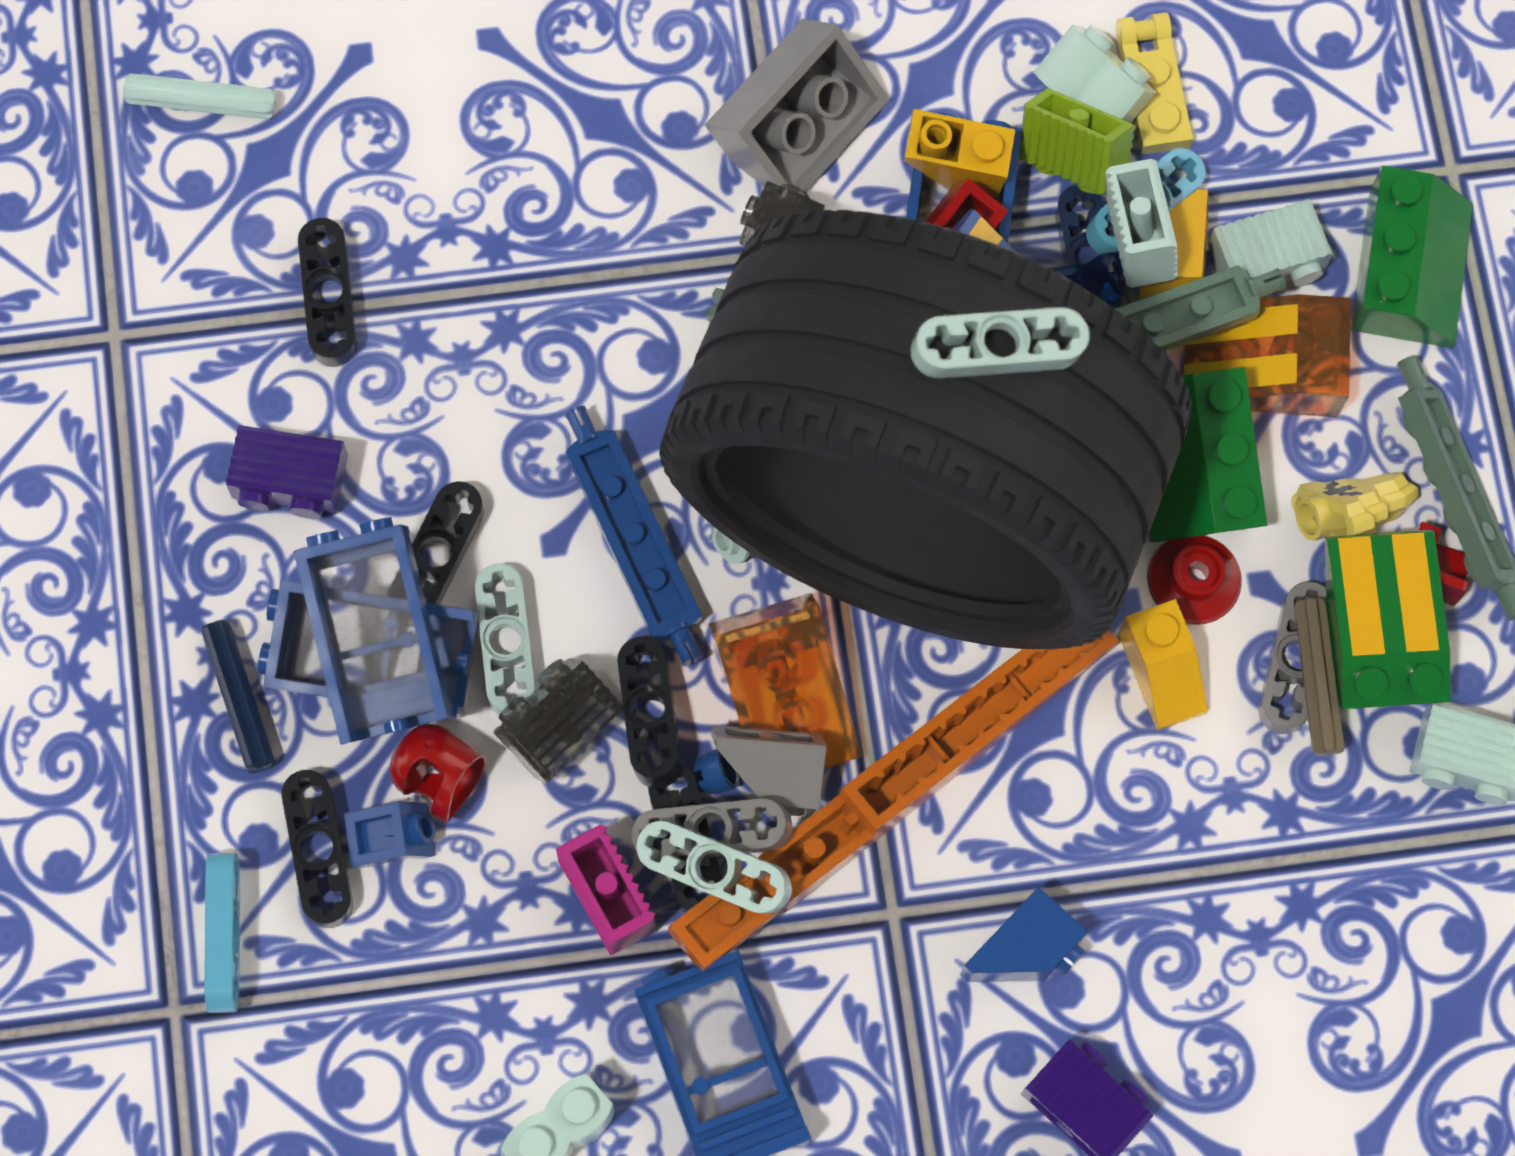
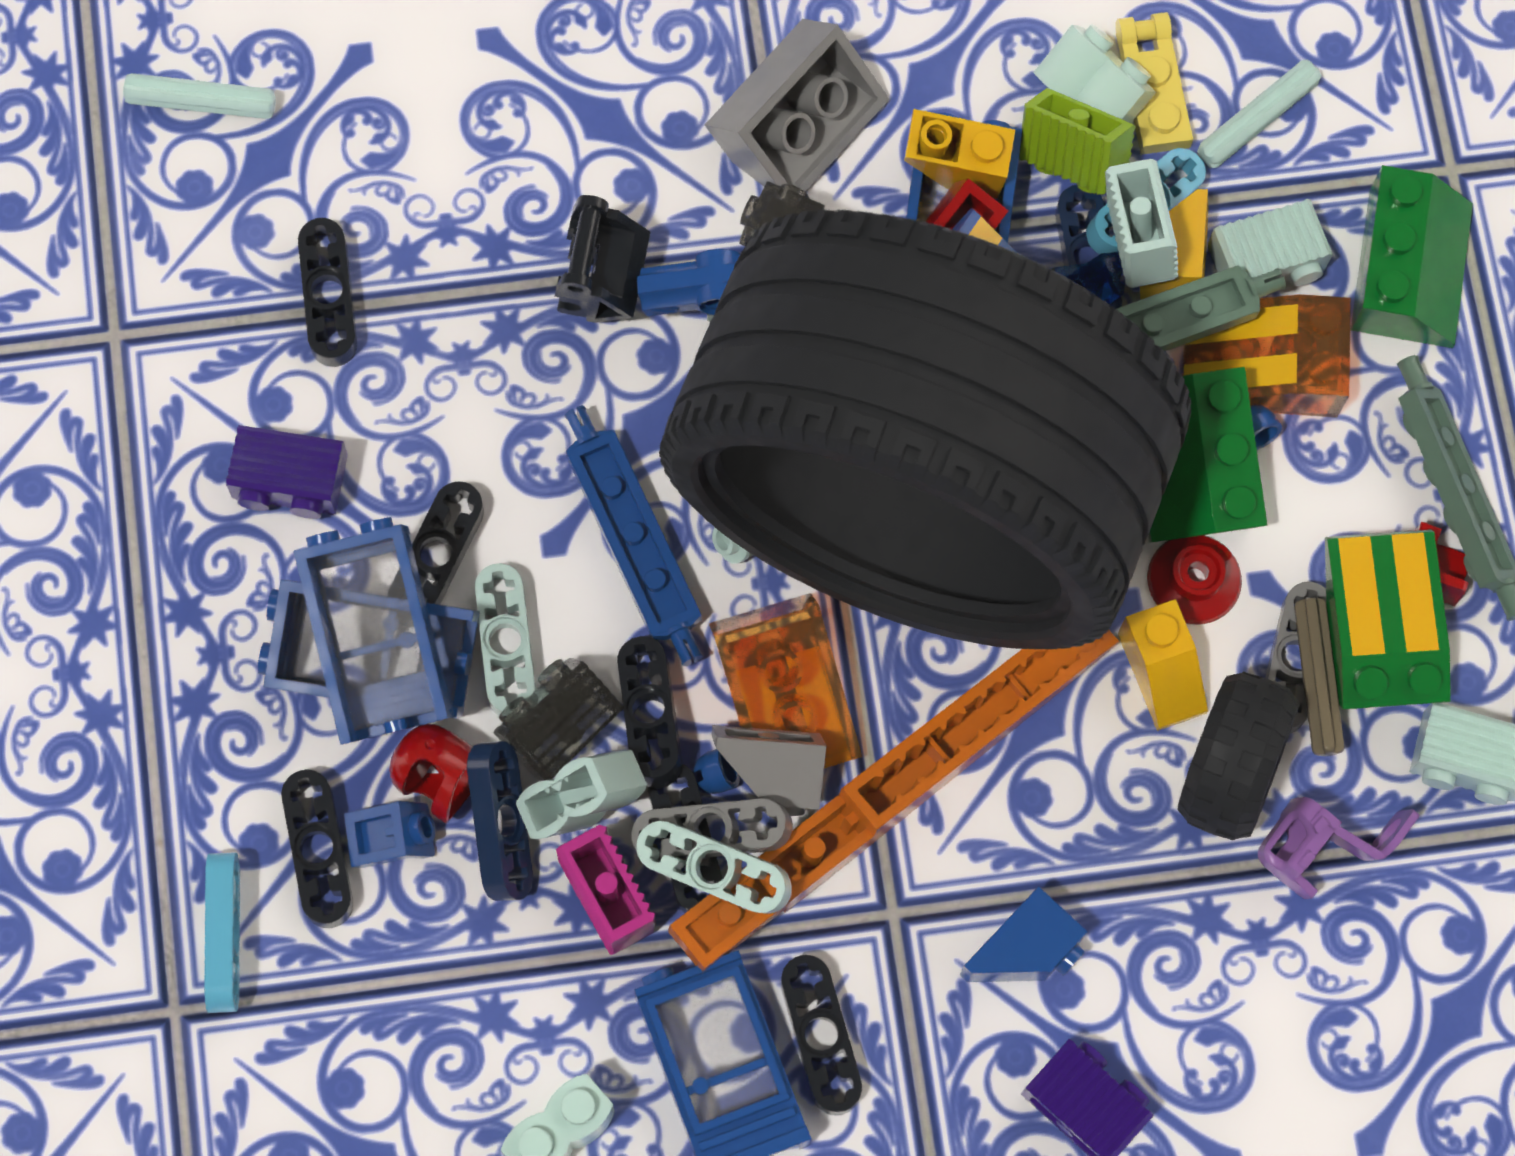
(238, 696): dark blue axle -> none
(504, 855): none -> dark blue beam
(581, 794): none -> light aqua brick
(616, 251): none -> black piece
(686, 285): none -> blue piece
(823, 991): none -> black beam
(955, 330): light aqua beam -> none
(1238, 755): none -> black tyre
(1259, 114): none -> light aqua axle
(1265, 425): none -> blue hinge
(1308, 831): none -> medium lavender piece
(1351, 505): light yellow rock -> none

